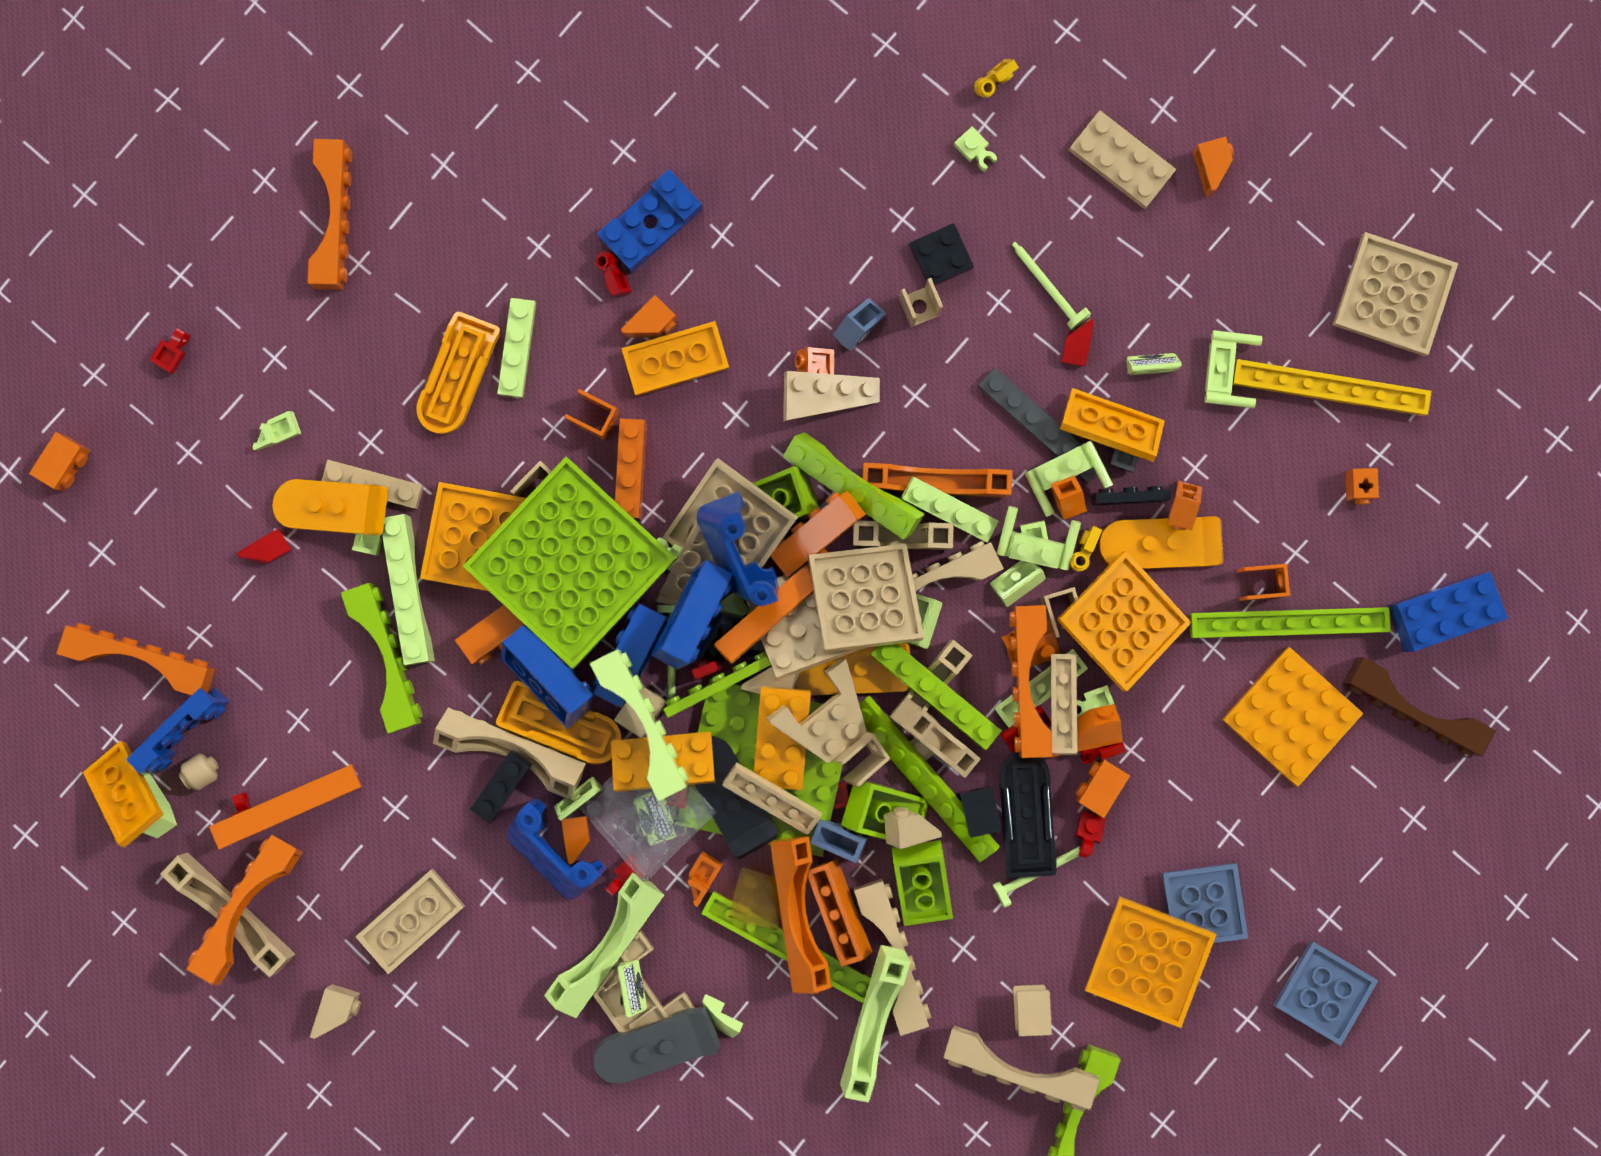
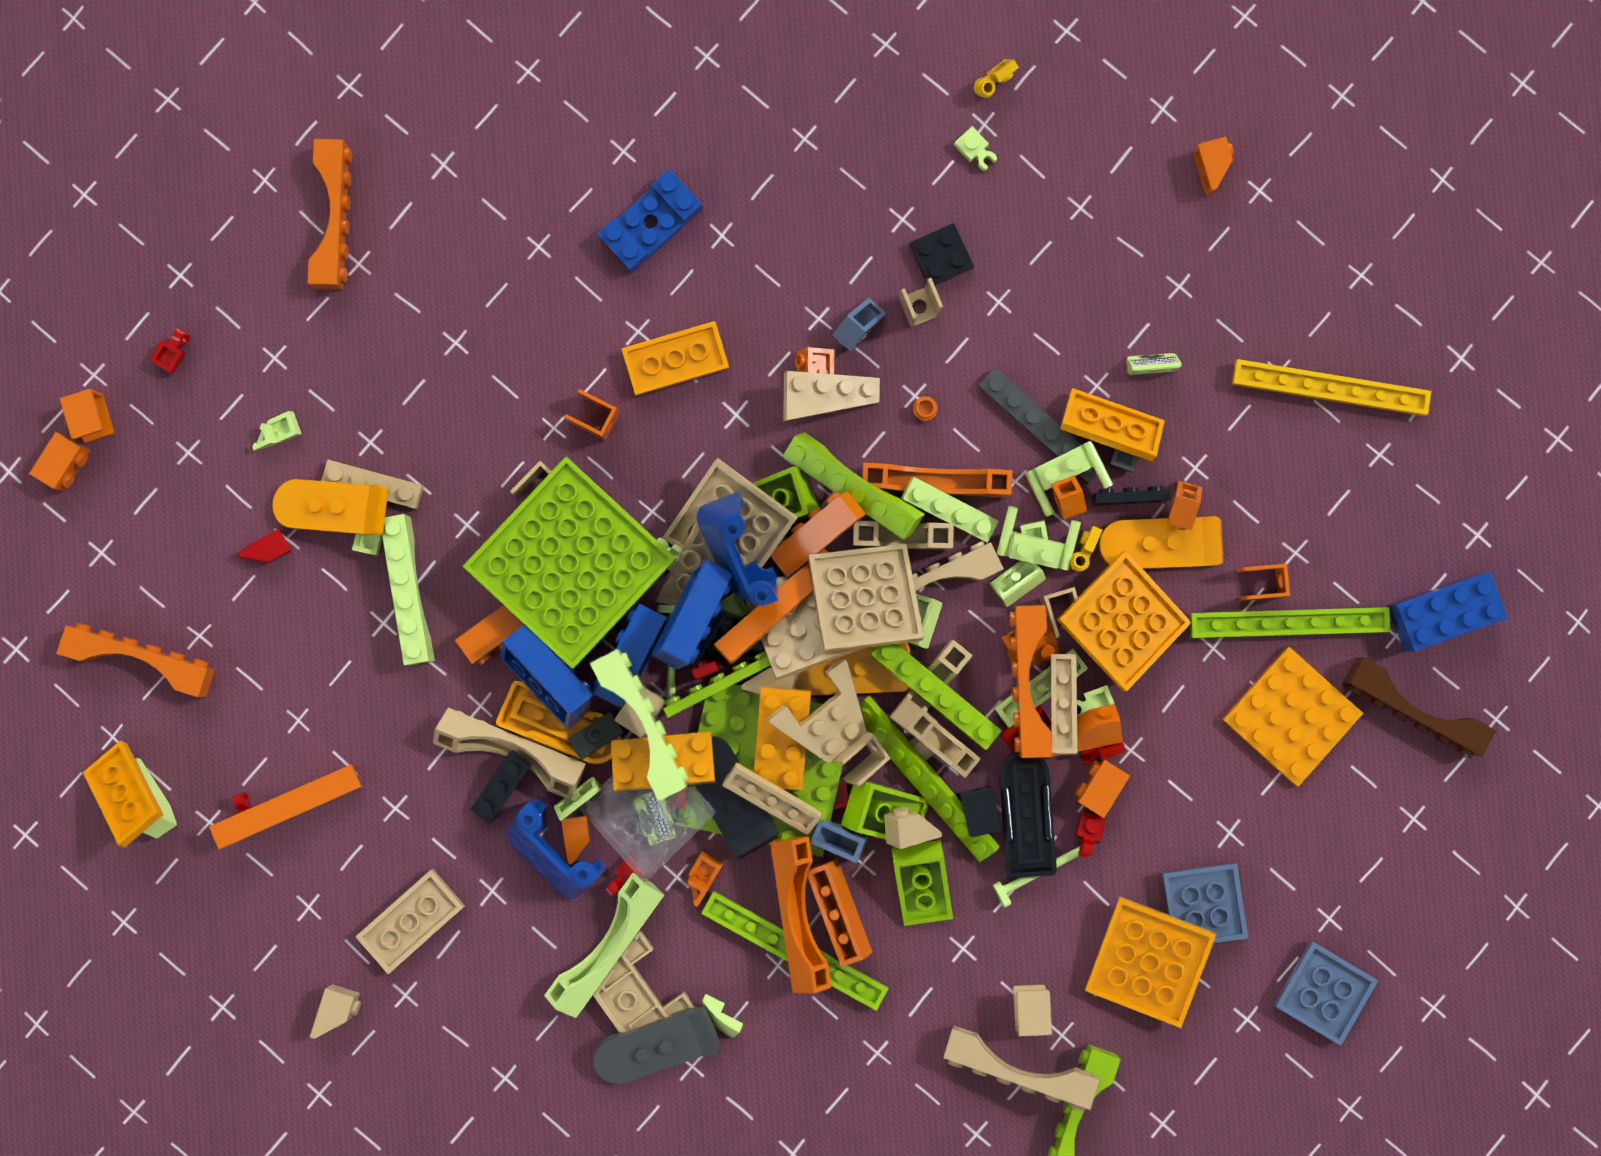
(87, 415): none -> orange piece
(155, 751): blue piece -> none
(199, 771): tan head -> none
(216, 953): orange arch -> none
(257, 939): tan arch -> none
(398, 706): lime arch -> none
(456, 373): light orange piece -> none
(459, 527): light orange plate -> none
(516, 348): yellowish green plate -> none
(595, 736): none -> pearl dark grey plate
(615, 279): red plate -> none
(631, 466): orange brick -> none
(632, 987): slope -> none
(650, 321): orange slope -> none
(756, 899): clear yellow plate -> none
(875, 906): tan arch -> none
(884, 986): yellowish green arch -> none
(925, 408): none -> orange plate
(1075, 319): yellowish green piece -> none
(1078, 344): red slope -> none
(1122, 159): tan plate -> none
(1221, 368): yellowish green plate -> none
(1366, 477): orange brick -> none
(1395, 294): tan plate -> none

